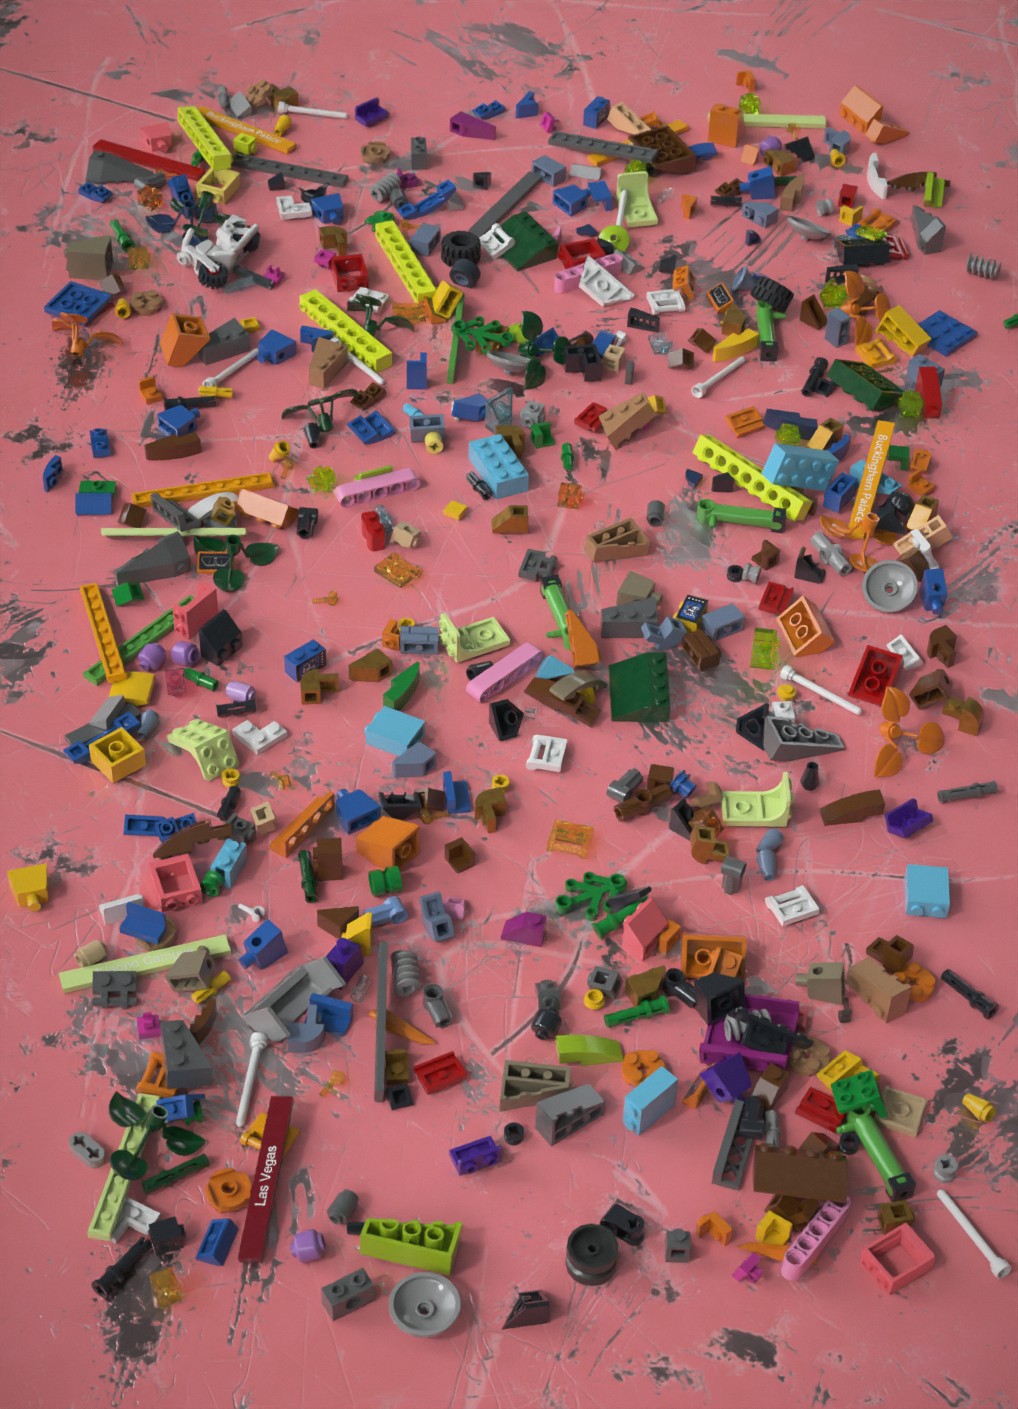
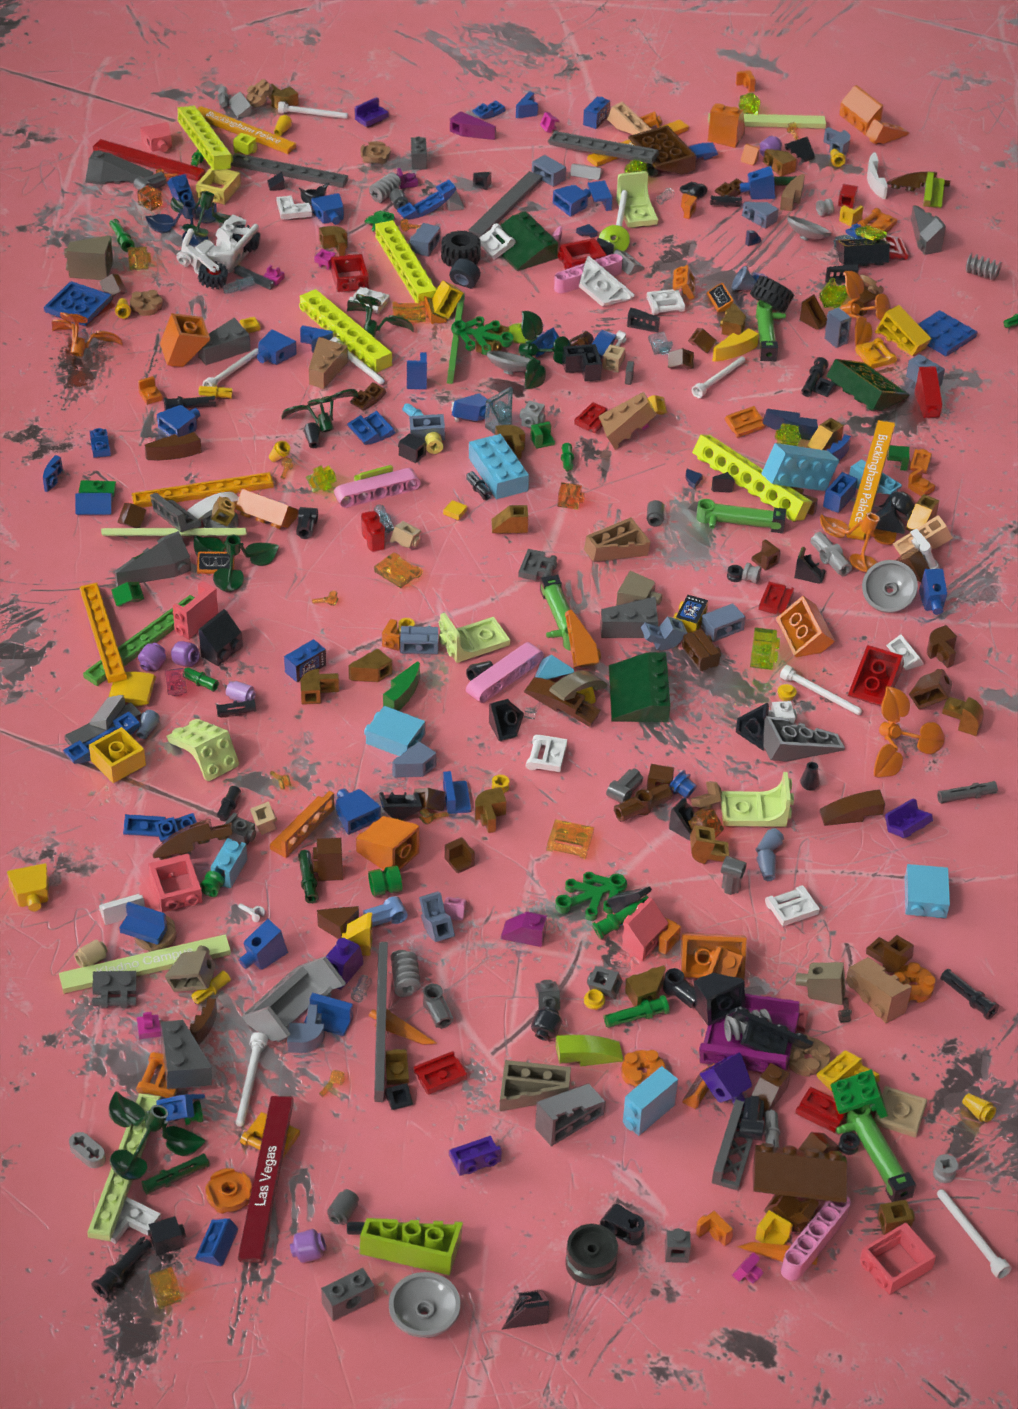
(95, 193): blue slope -> none
(230, 773): yellow bush -> none
(257, 739): white plate -> none
(412, 448): none -> black brick
(513, 1127): black bush -> none
(668, 264): black slope -> none
(694, 189): none -> black piece
(910, 404): clear neon green brick -> none

